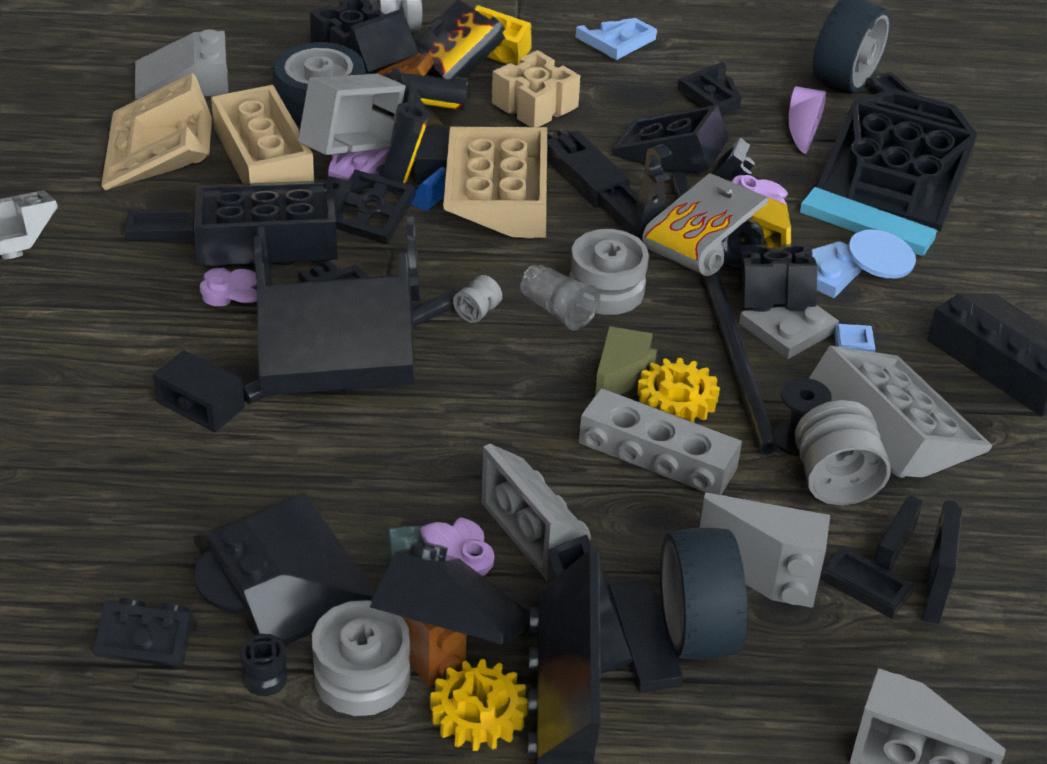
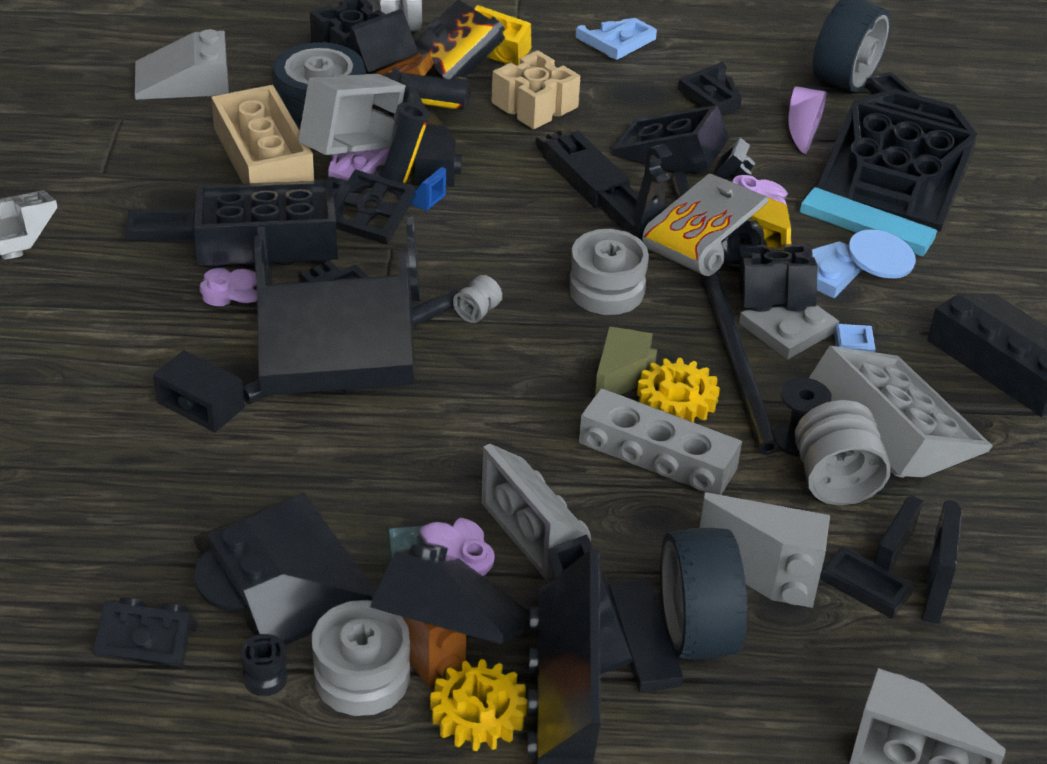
(158, 133): tan slope -> none
(499, 178): tan slope -> none
(561, 296): clear plant -> none

